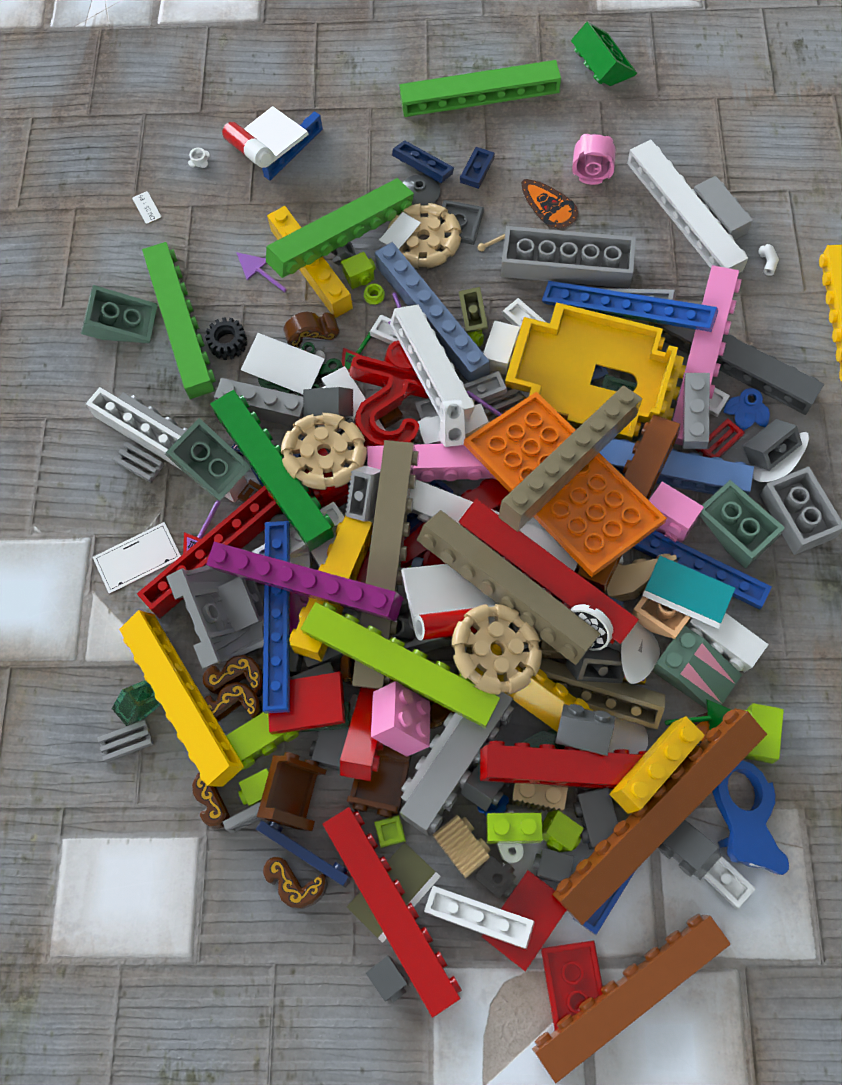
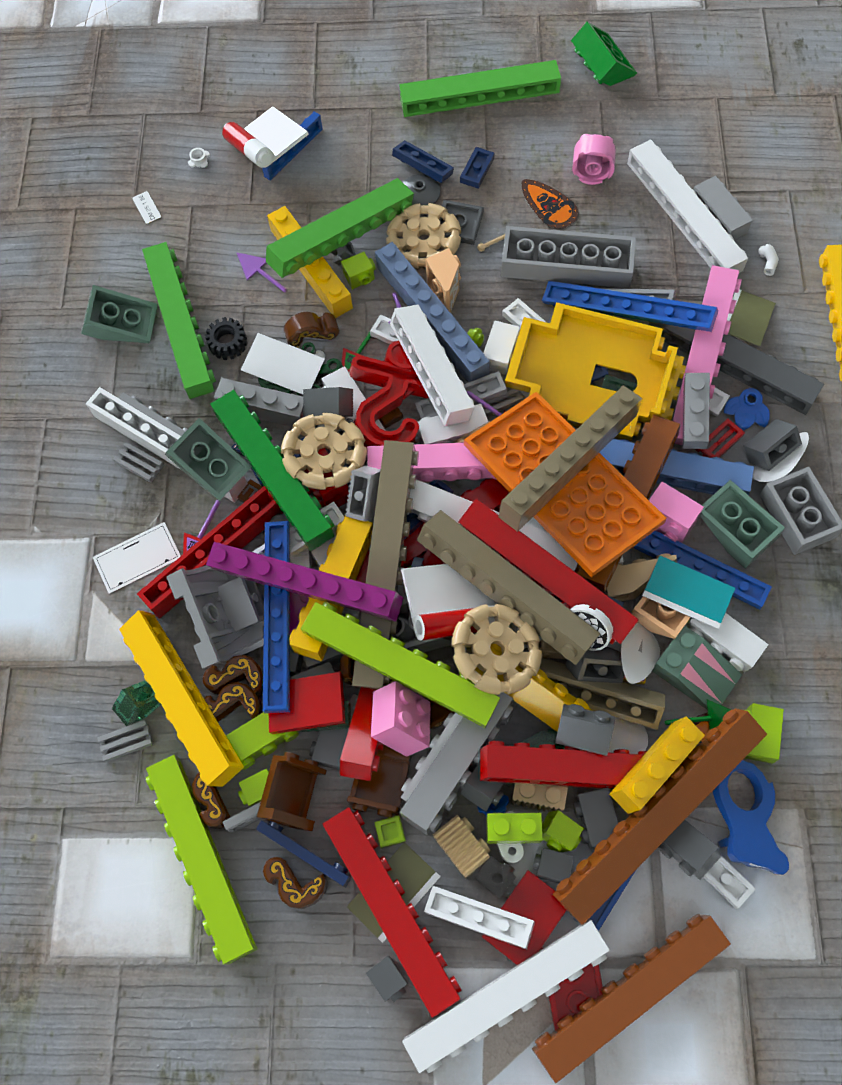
(201, 860): none -> lime brick
(371, 290): lime plate -> none
(400, 230): white sticker -> none
(444, 276): none -> light nougat slope
(452, 423): white leg -> none
(473, 309): olive slope -> none
(504, 996): none -> white brick
(750, 317): none -> olive sticker

